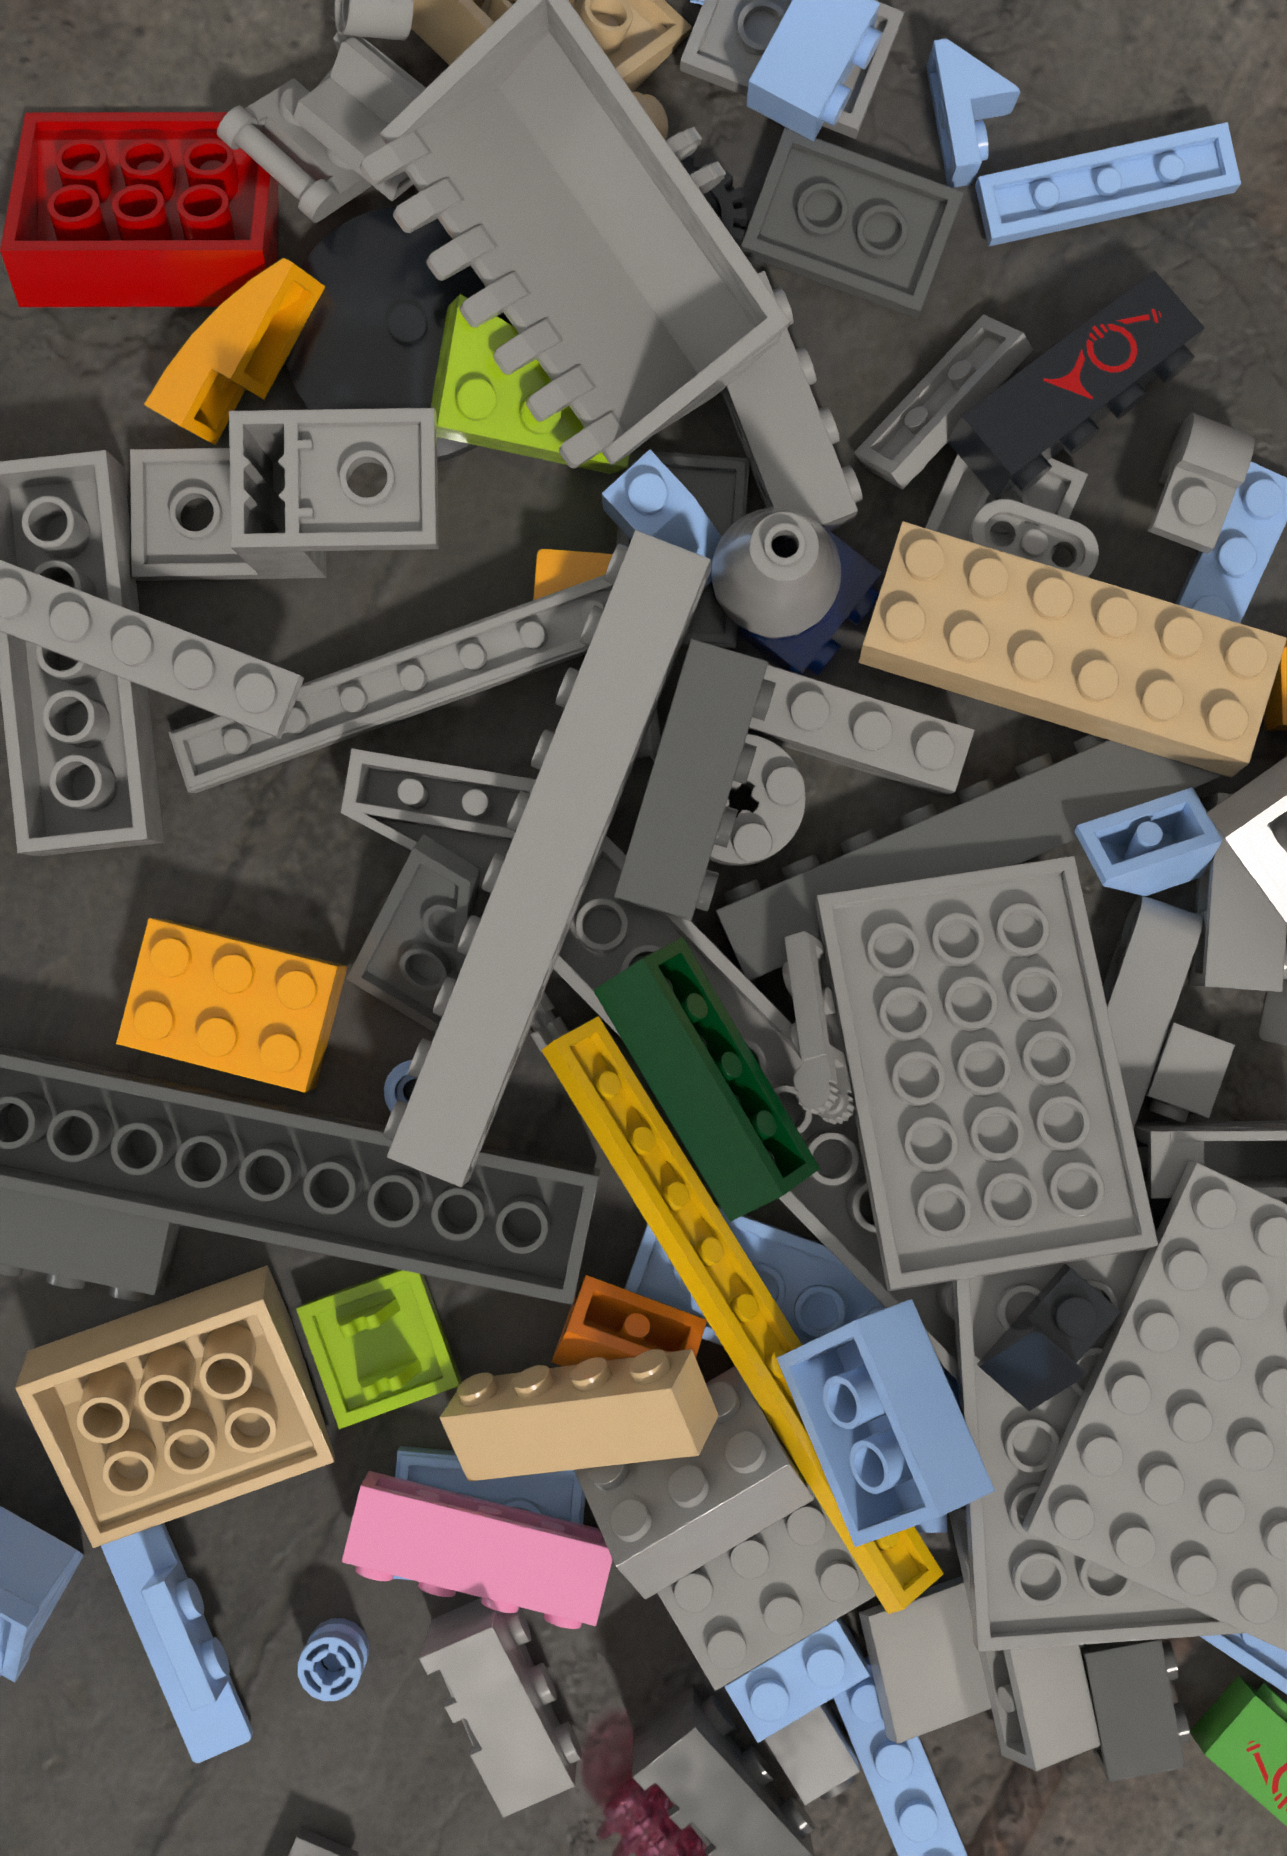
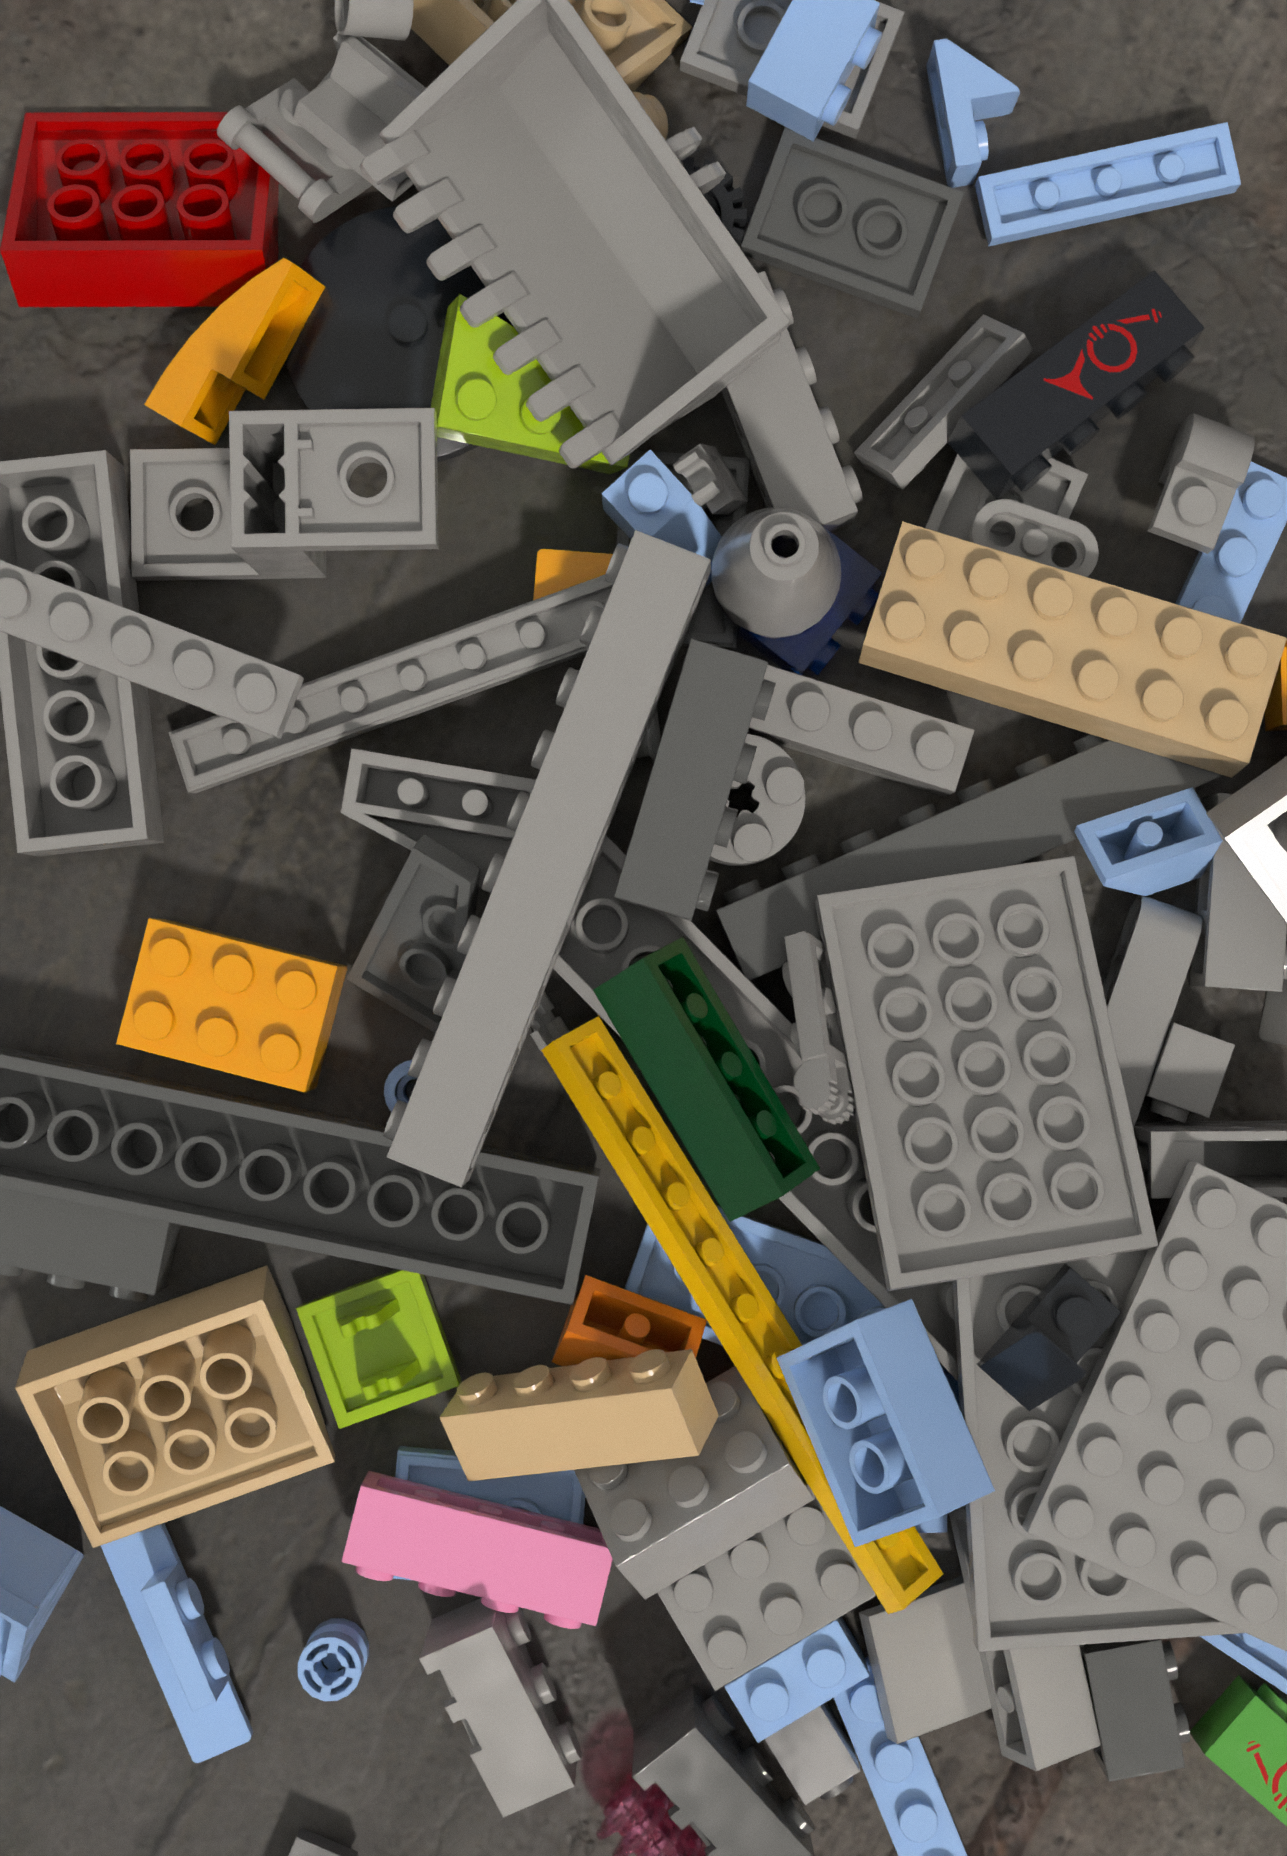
(710, 480): none -> light grey plate

